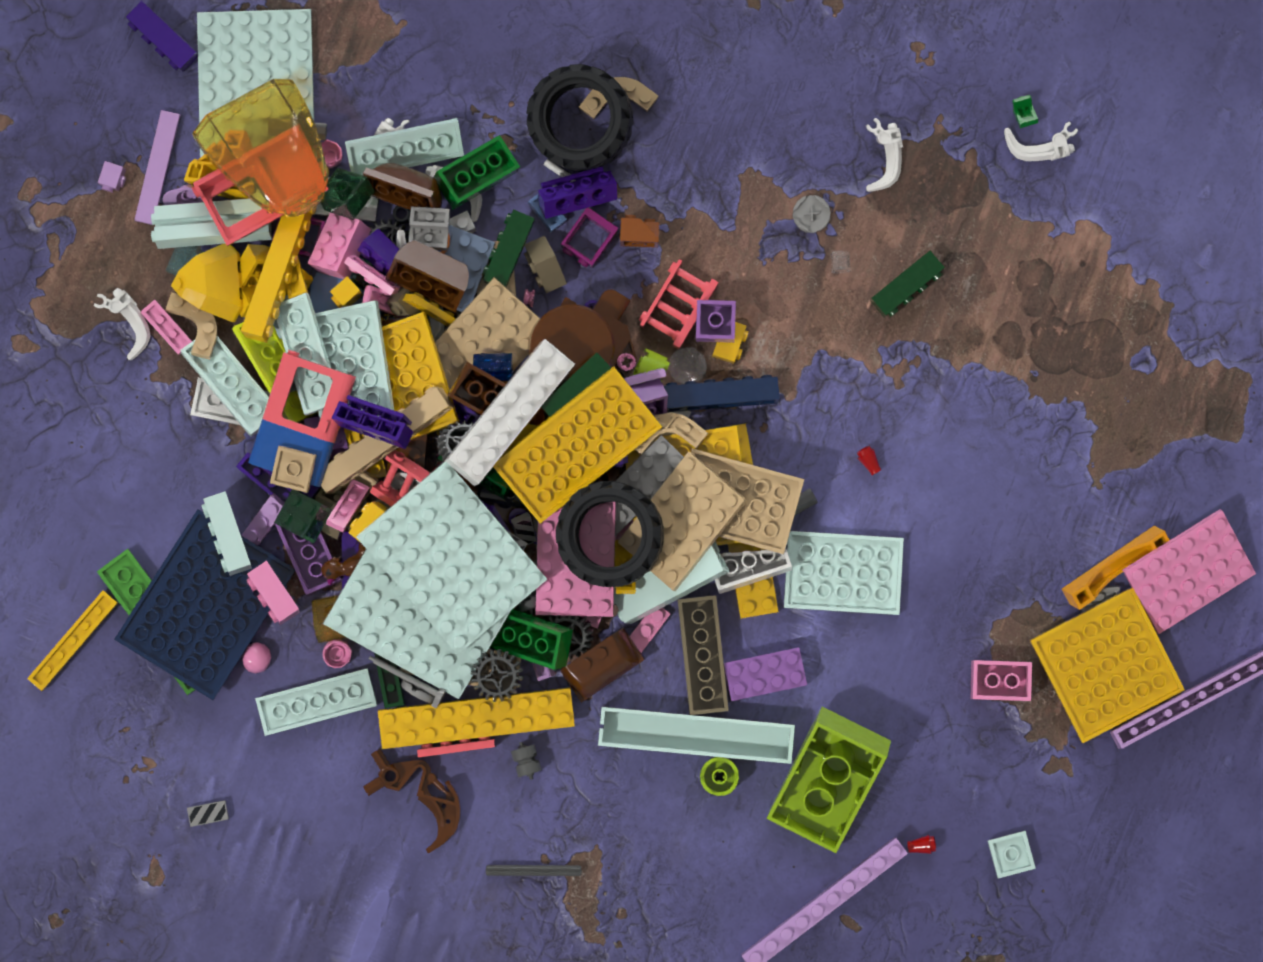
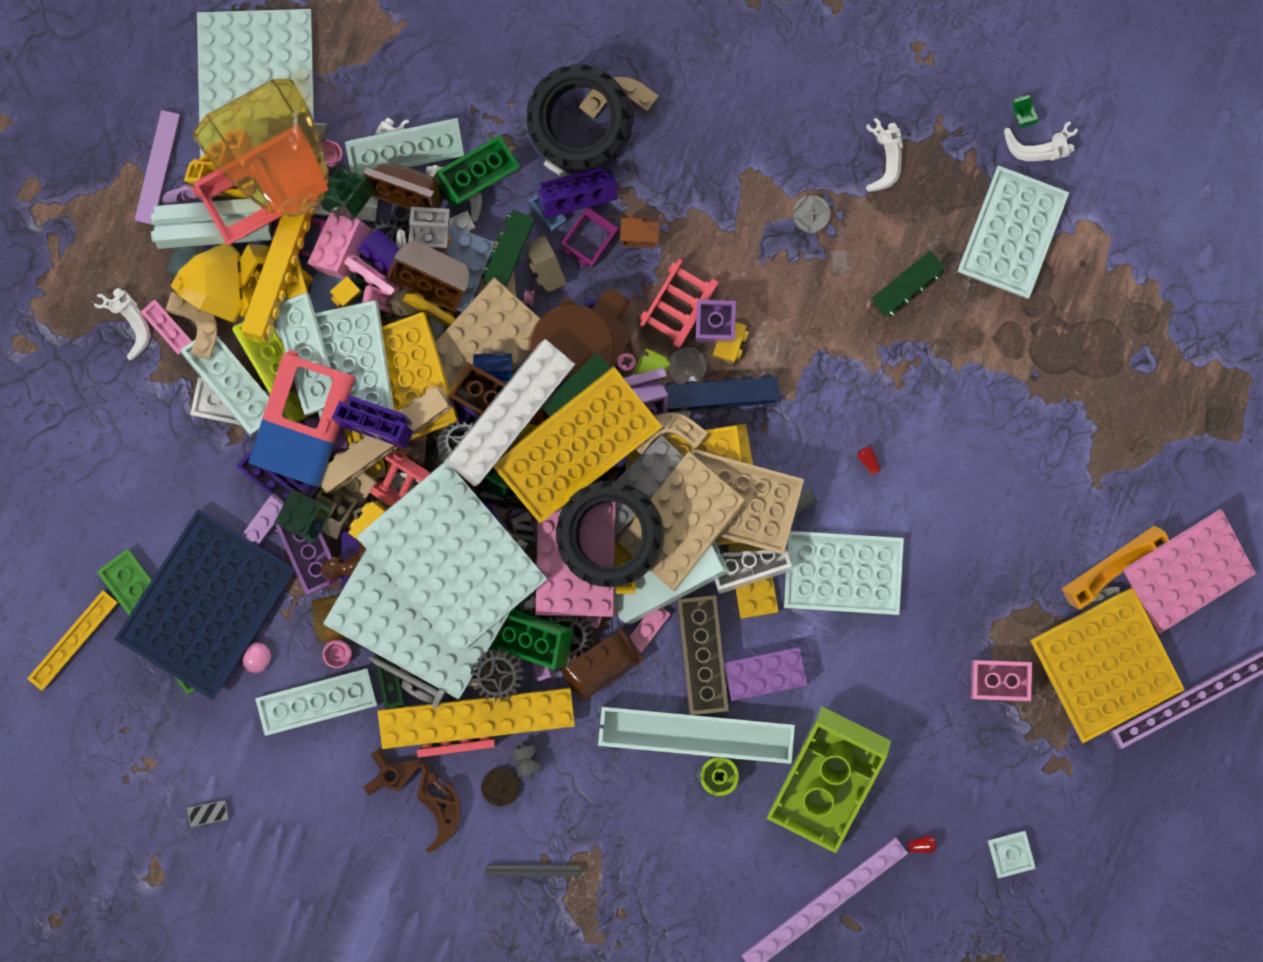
(112, 177): lavender brick -> none
(161, 36): dark purple brick -> none
(227, 534): light aqua brick -> none
(272, 593): bright pink brick -> none
(293, 469): tan tile -> none
(347, 505): bright pink plate -> none
(500, 787): none -> dark brown tile
(1013, 232): none -> light aqua plate

